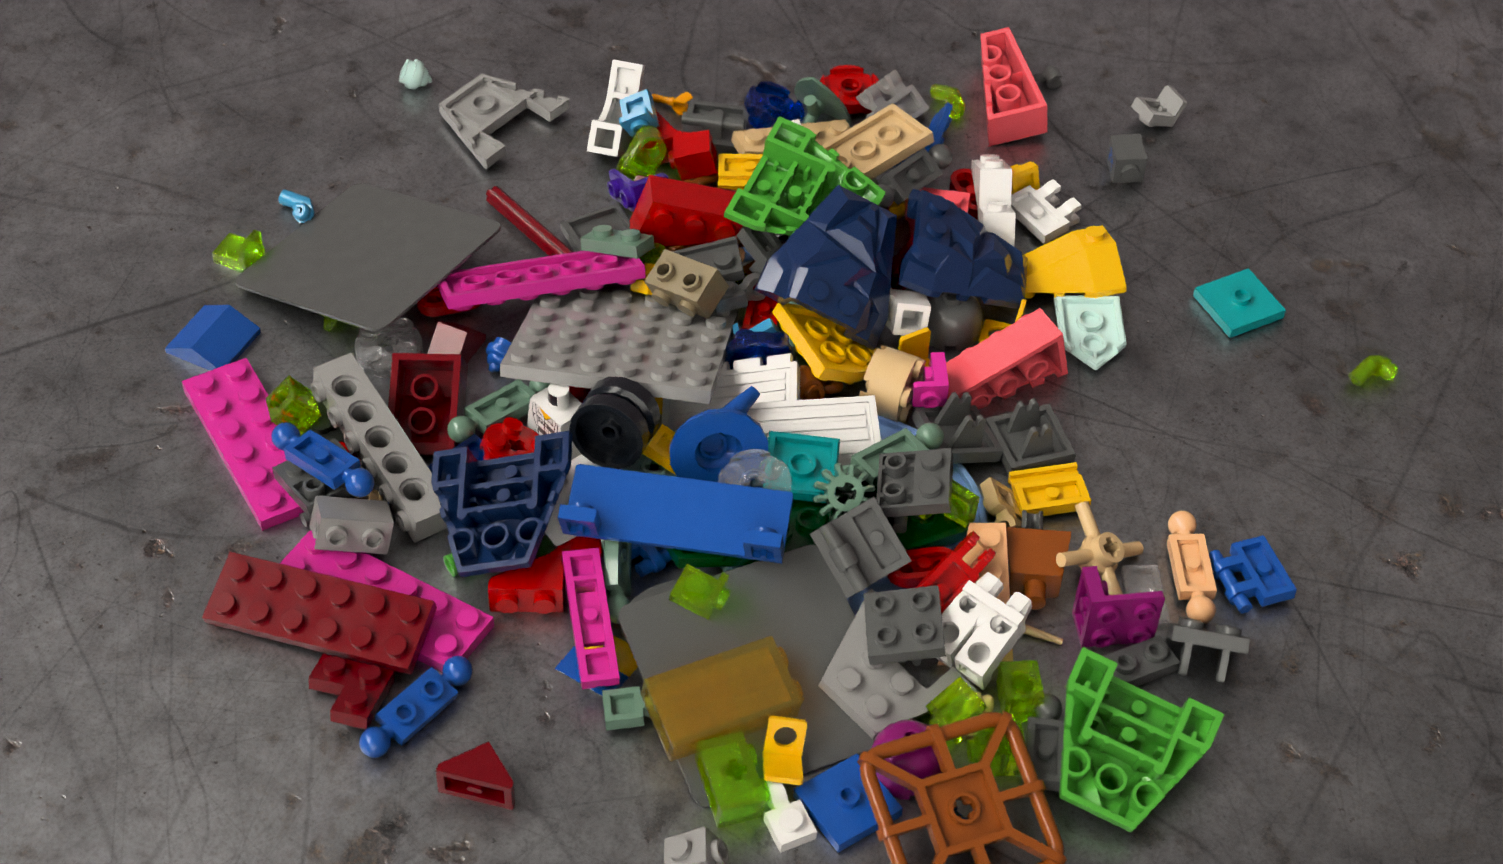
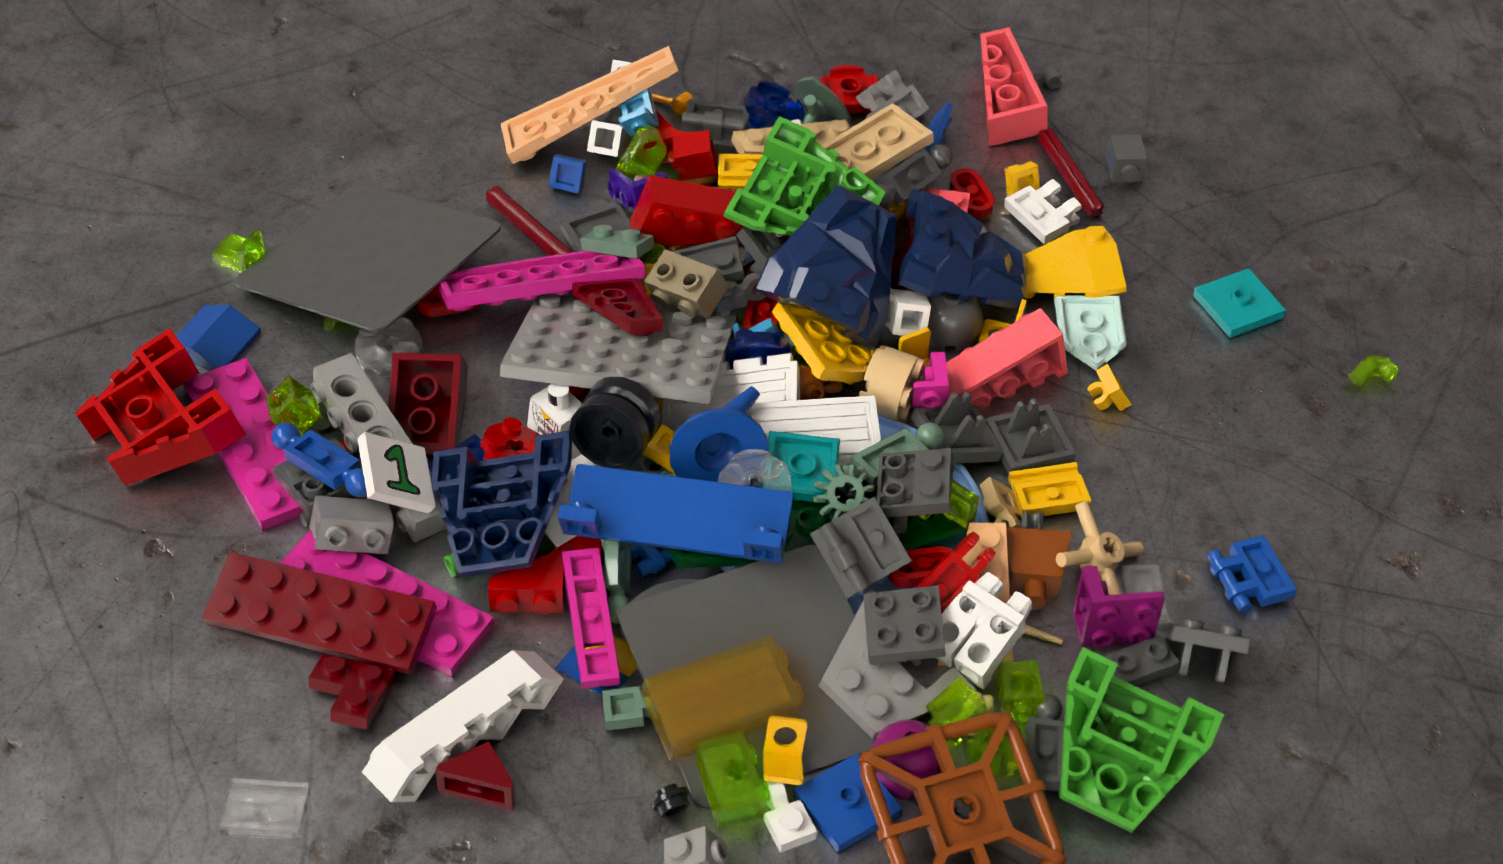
(151, 420): none -> red wedge
(264, 809): none -> clear plate
(301, 205): dark azure arm -> none
(396, 472): none -> white tile
(414, 74): light aqua plate -> none
(415, 706): blue plate -> none
(454, 725): none -> white brick
(456, 339): slope -> none
(489, 104): light grey wing -> none
(496, 352): blue plate -> none
(505, 402): sand green plate -> none
(559, 116): none -> light nougat wing
(567, 173): none -> blue tile
(622, 303): none -> dark red wing
(671, 800): none -> black plate
(700, 591): clear neon green bracket -> none
(950, 95): clear neon green arm -> none
(993, 196): white arch -> none
(1071, 173): none -> dark red axle
(1111, 390): none -> yellow tile
(1160, 111): light grey bracket -> none
(1191, 566): light nougat plate -> none

